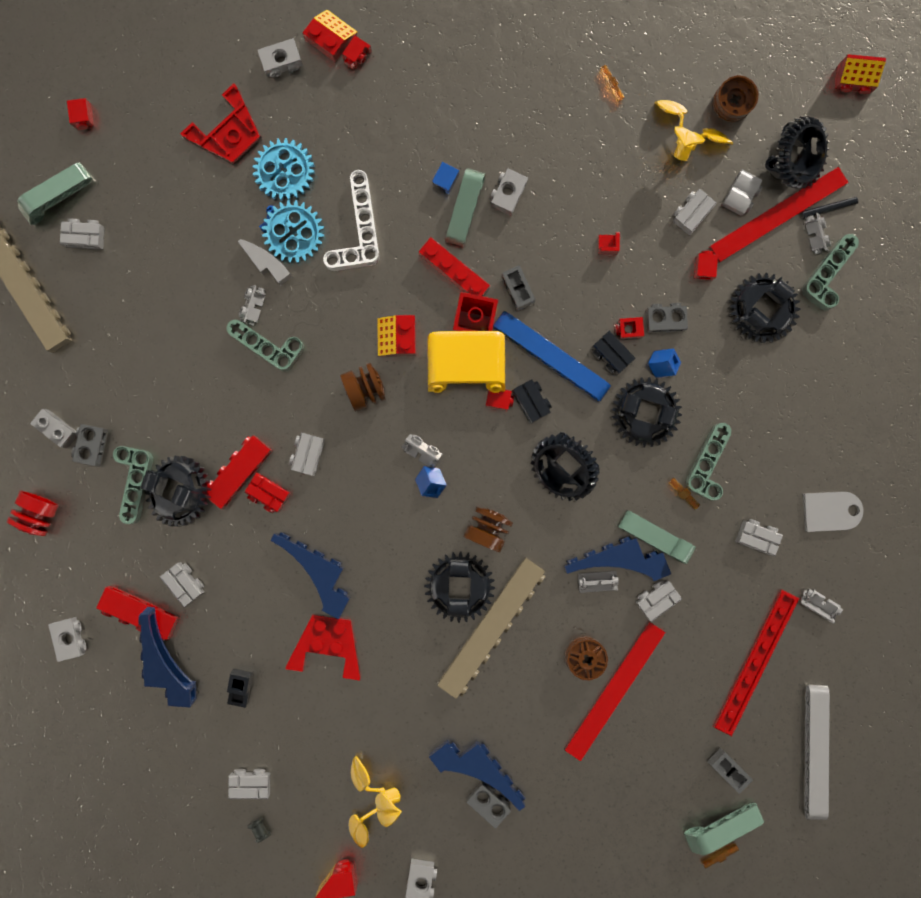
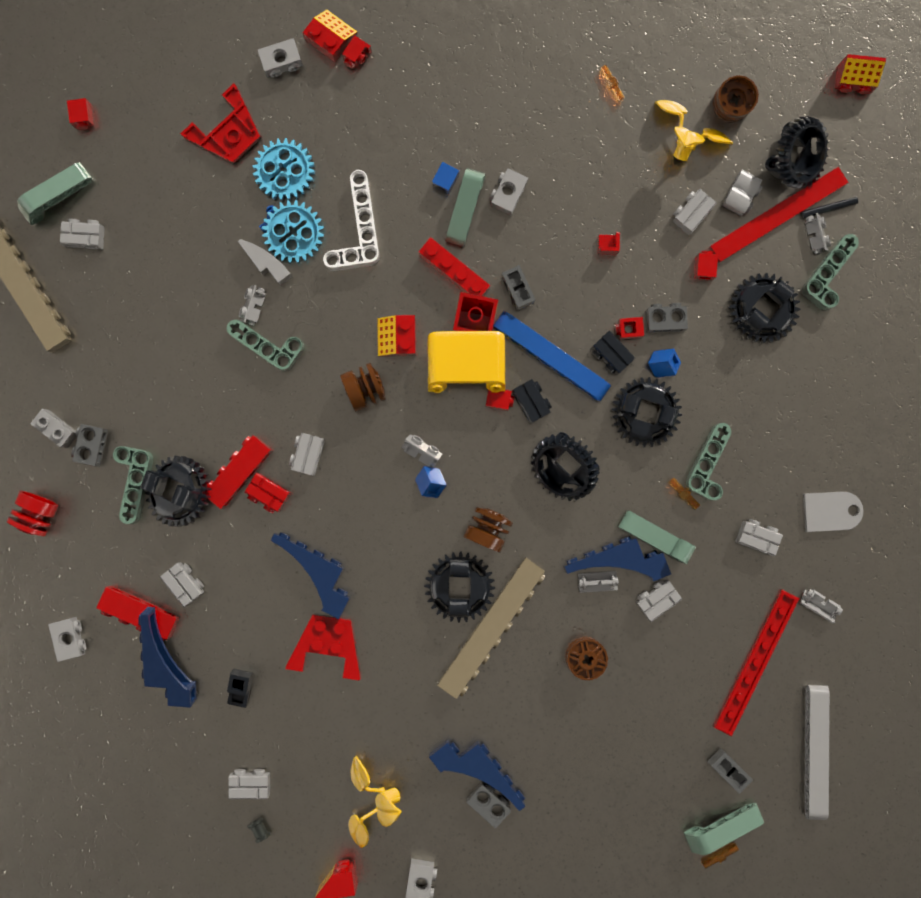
(614, 691): red tile -> none

